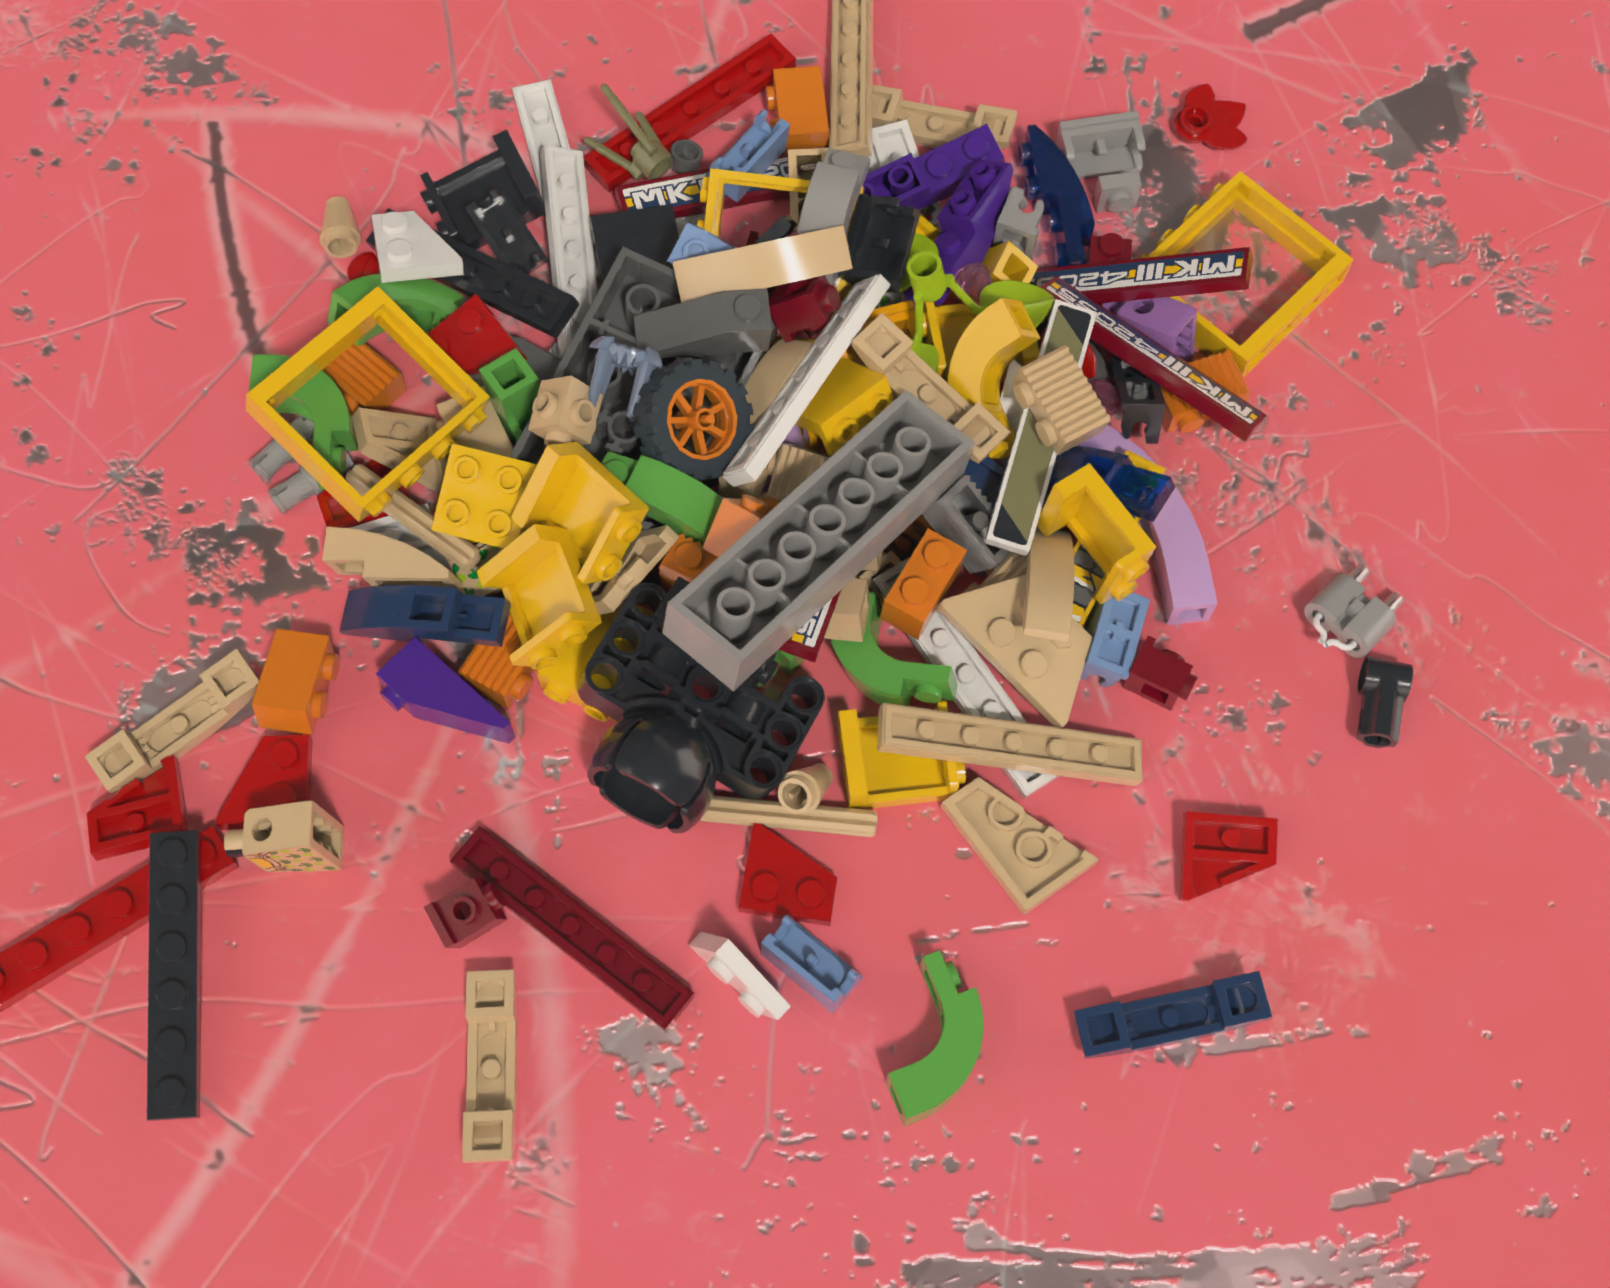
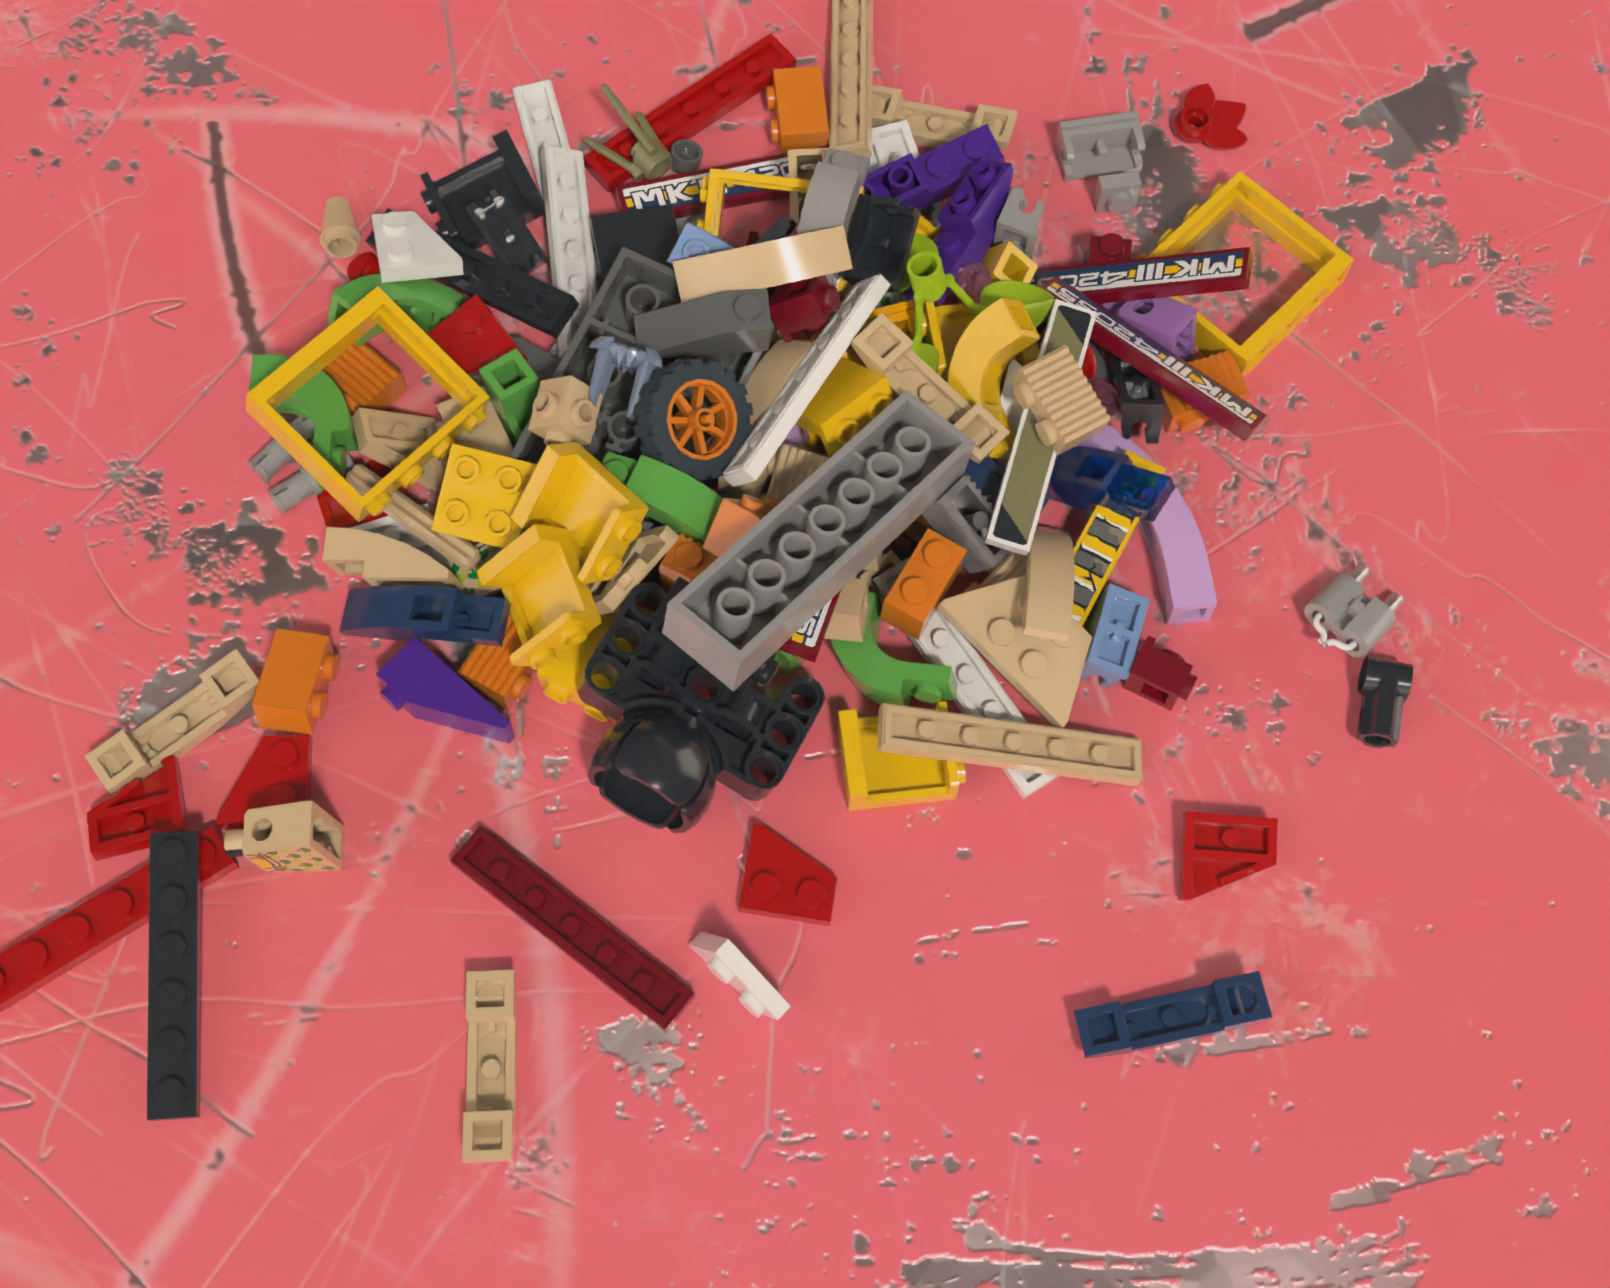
(486, 913): dark red brick -> none
(753, 152): medium blue hinge -> none
(773, 815): tan axle -> none
(804, 788): tan cone -> none
(810, 964): medium blue hinge -> none
(938, 1077): bright green arch -> none
(1016, 848): tan wing -> none
(1062, 193): clear blue slope -> none
(1101, 527): yellow panel -> none

